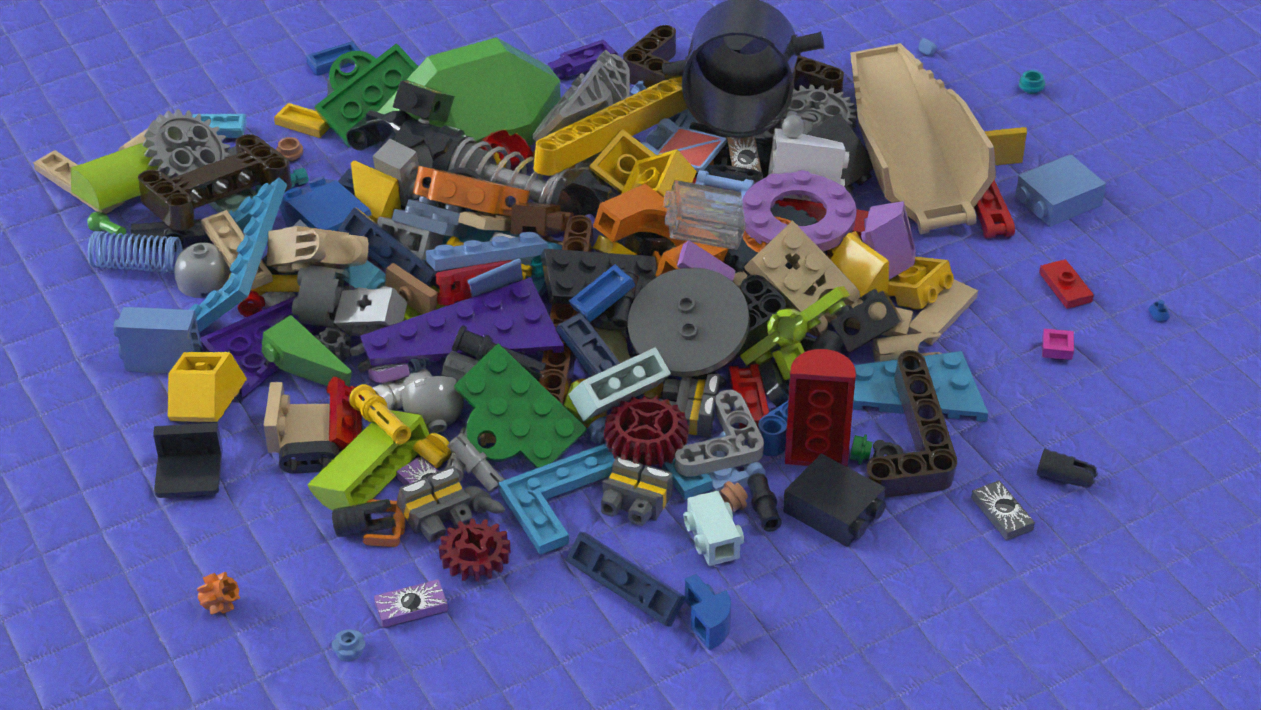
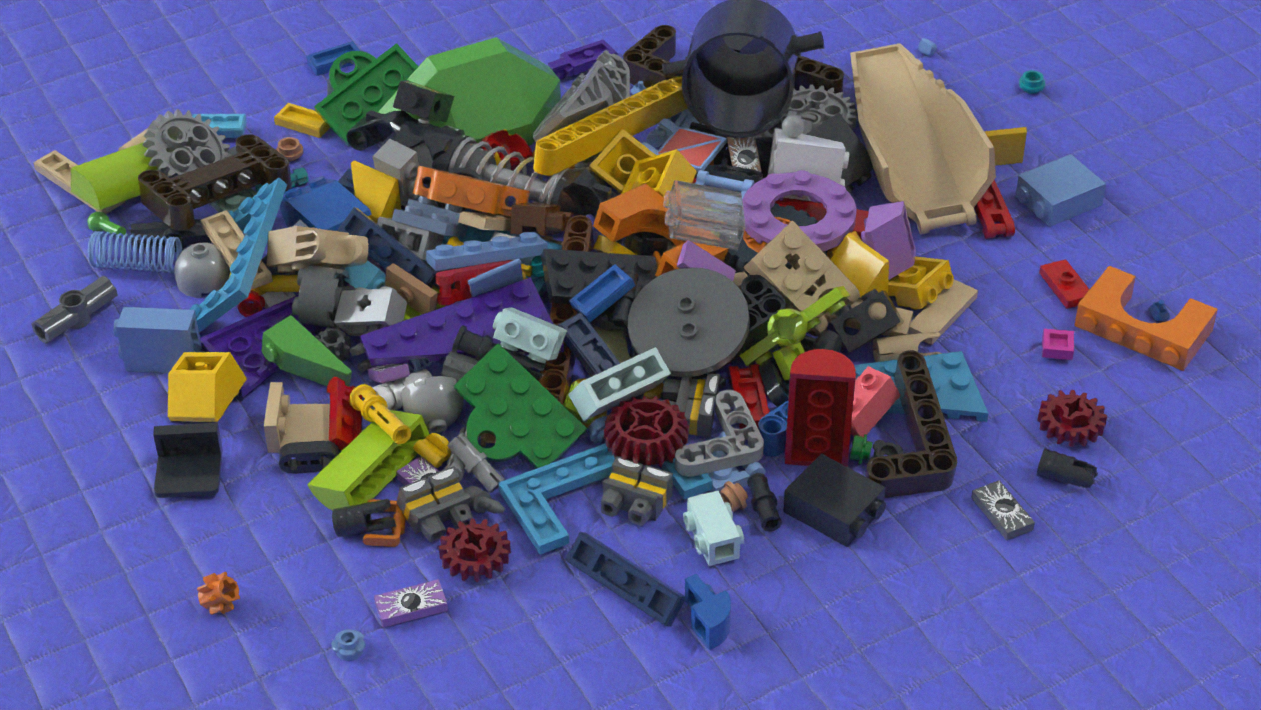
(74, 309): none -> dark grey piece
(528, 333): none -> light aqua brick
(872, 399): none -> coral brick
(1072, 418): none -> dark red gear
(1168, 342): none -> orange arch

